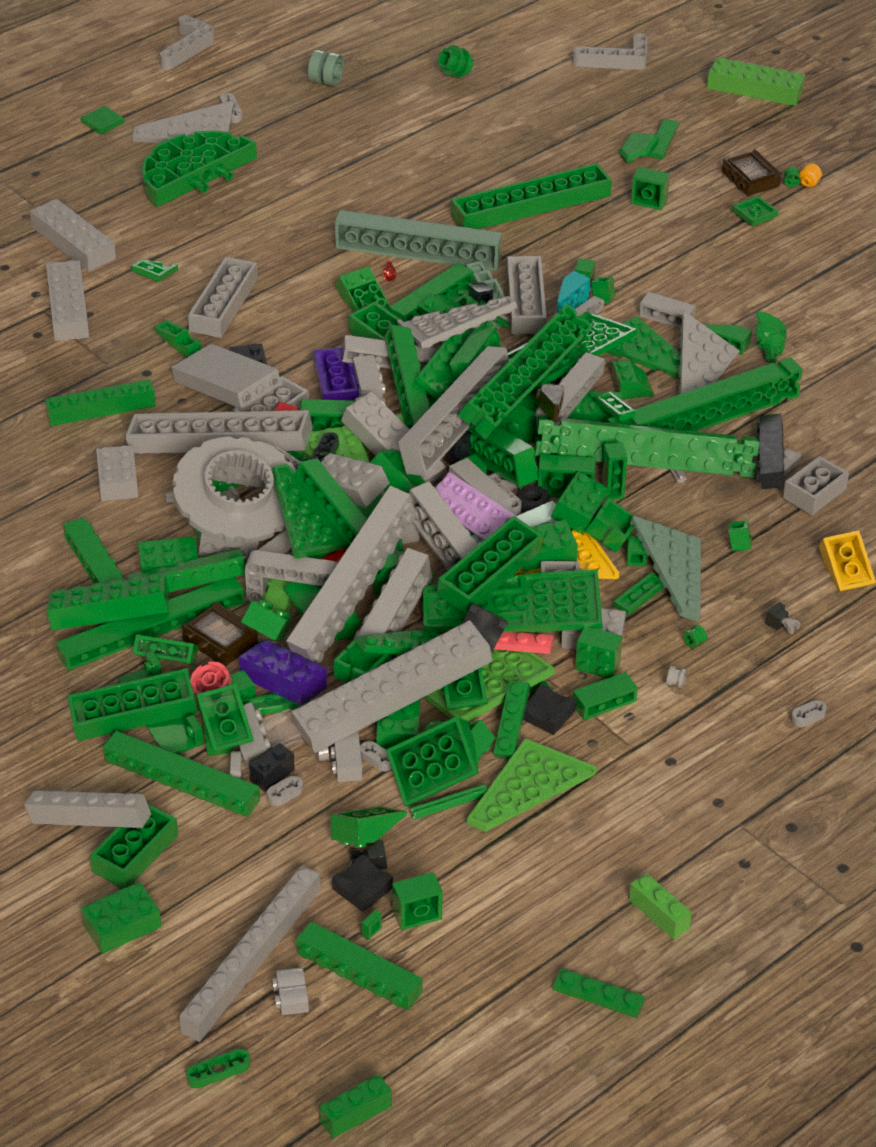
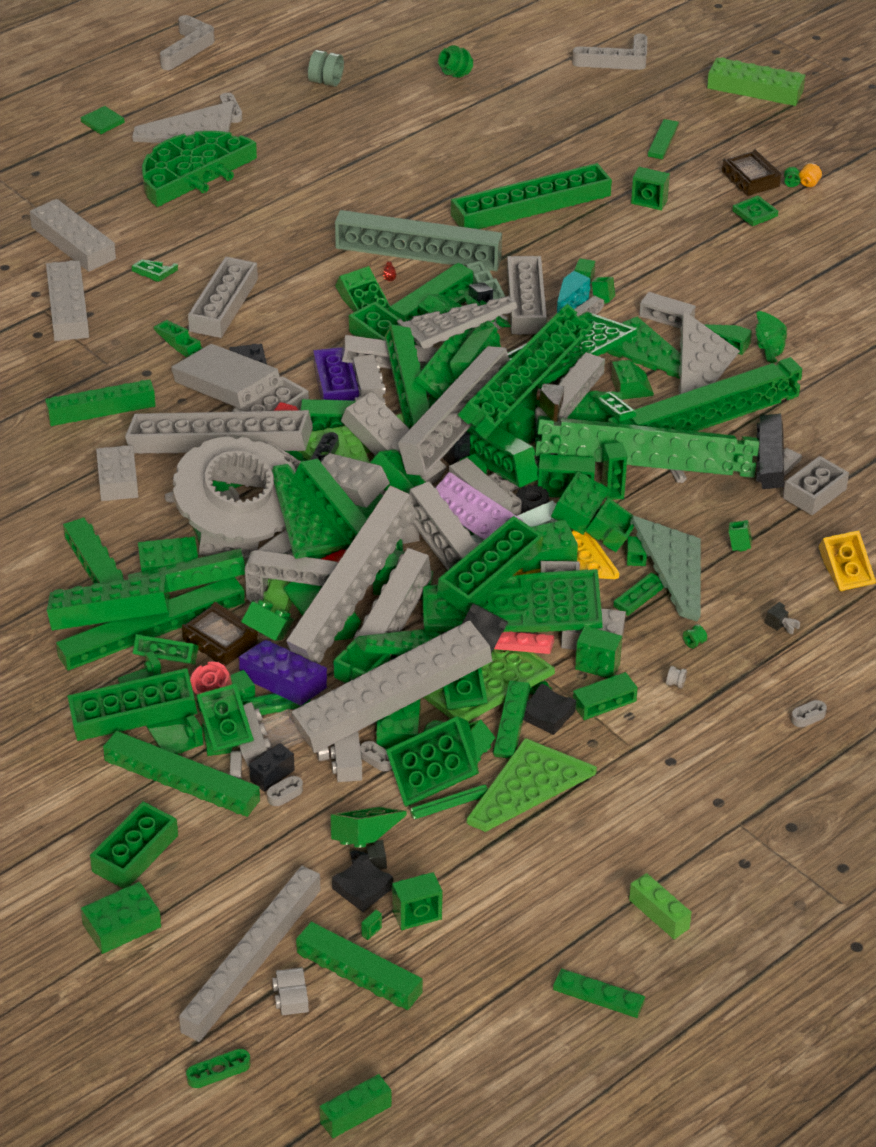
(88, 809): light grey brick -> none
(638, 145): green tile -> none

